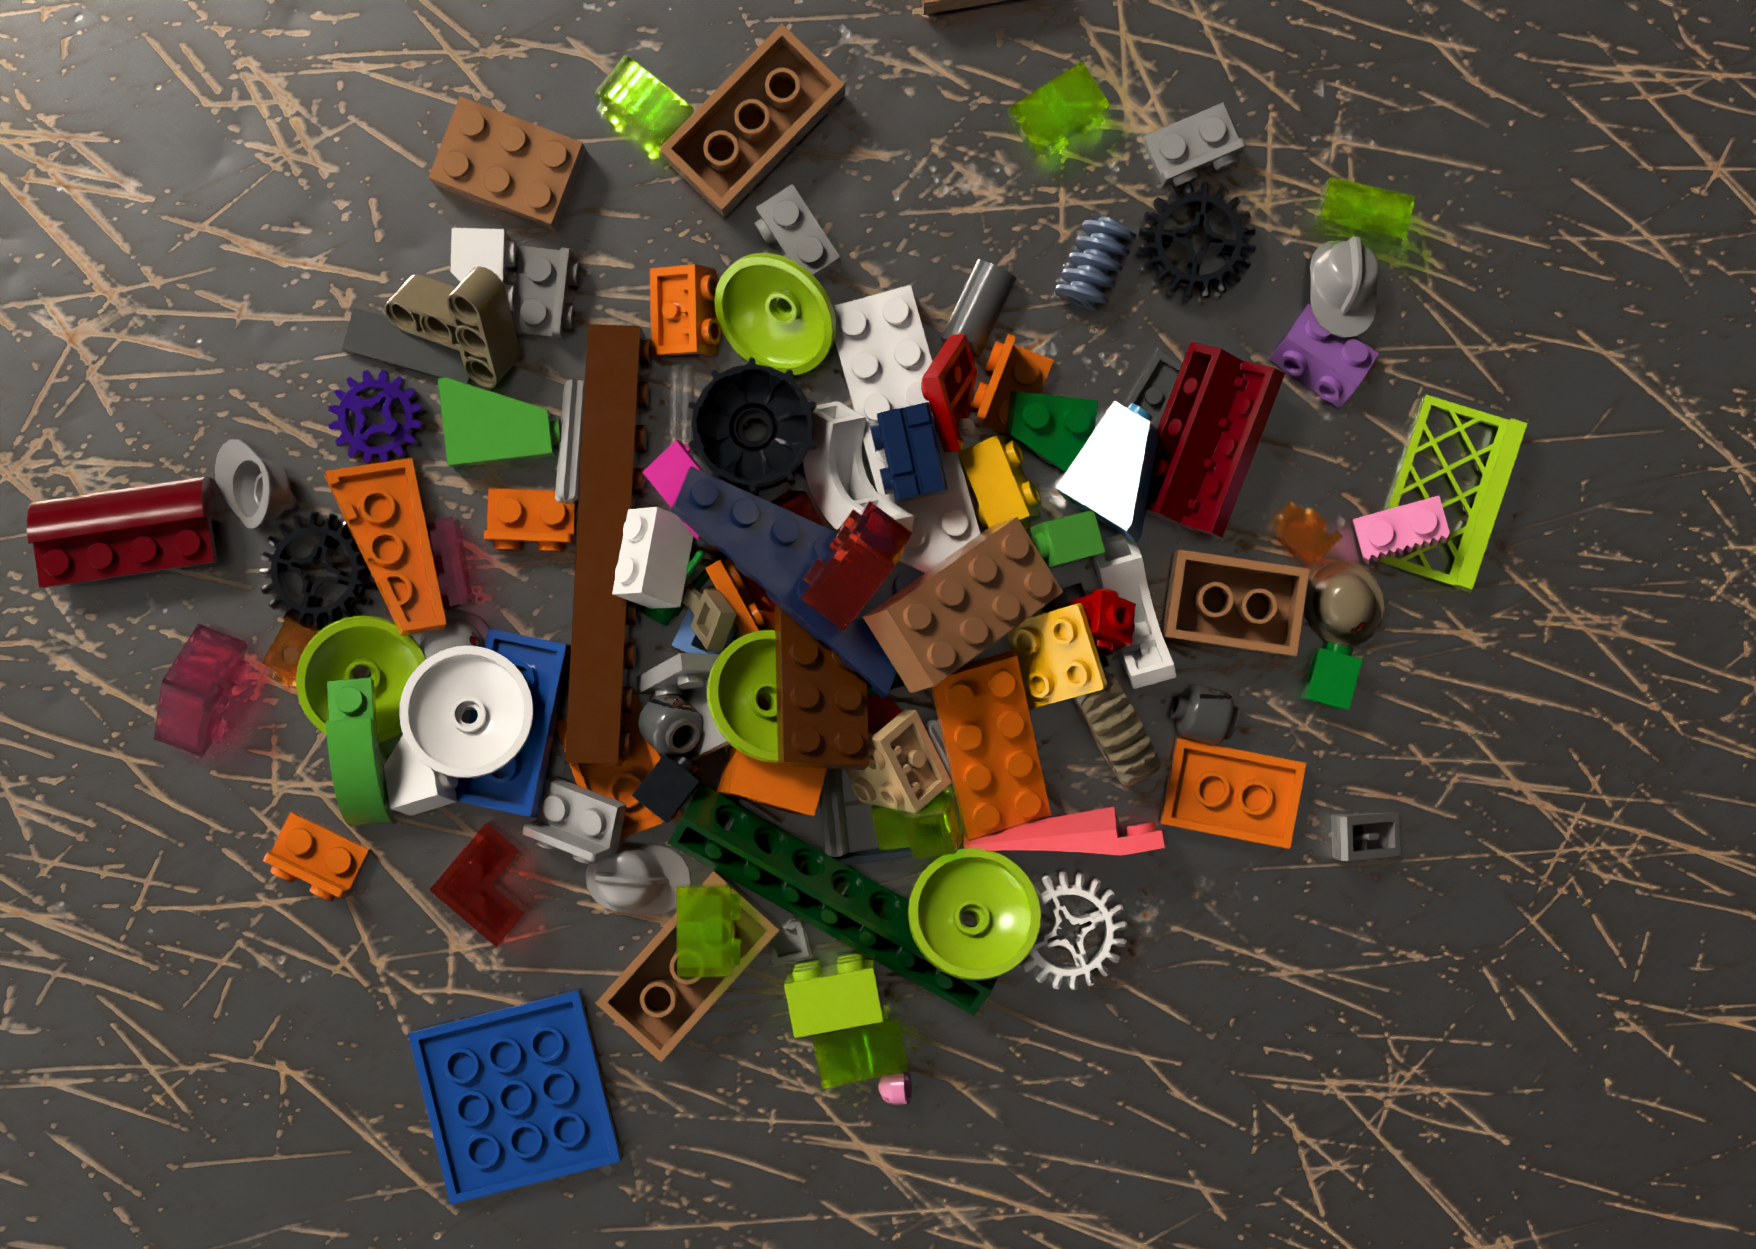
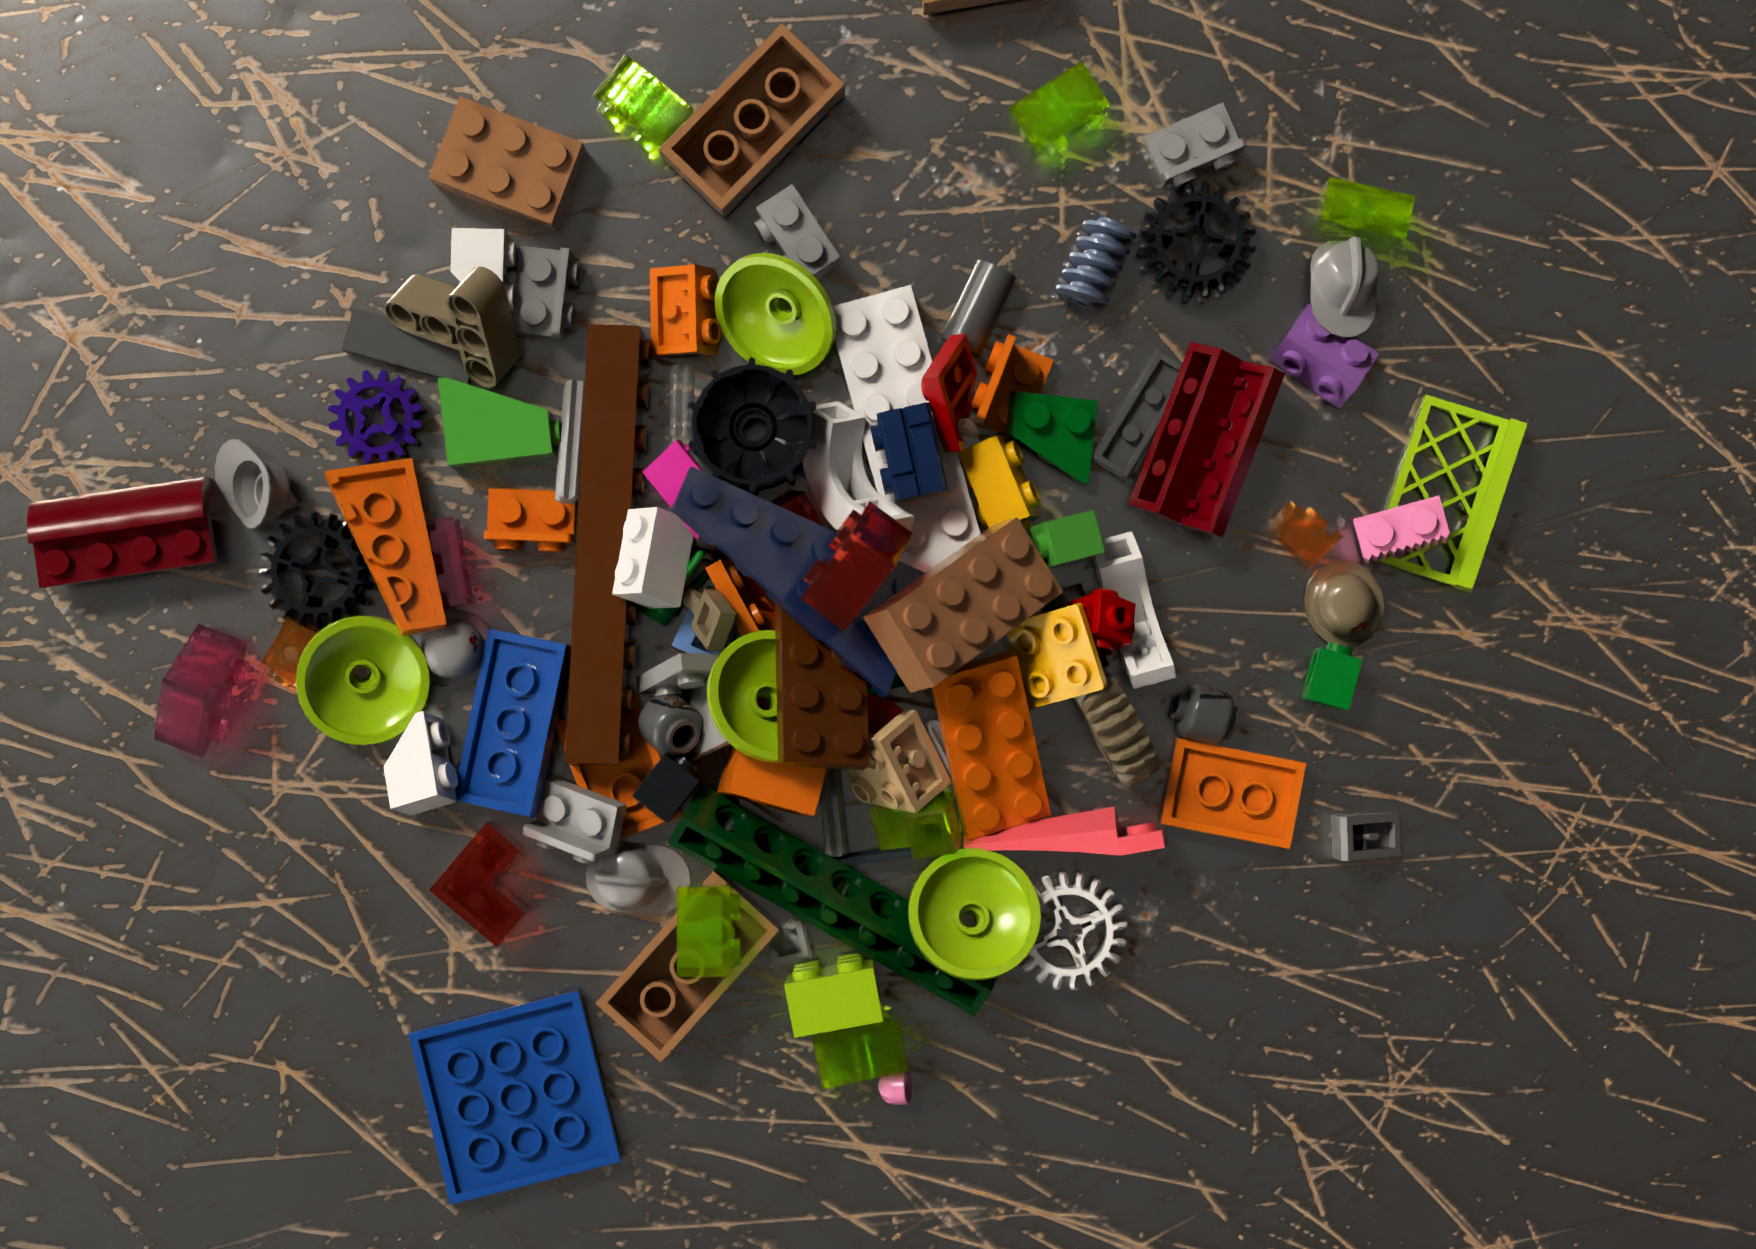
(317, 857): orange bracket -> none
(355, 753): bright green arch -> none
(446, 688): white dish -> none
(1115, 470): slope -> none
(1235, 603): medium nougat brick -> none

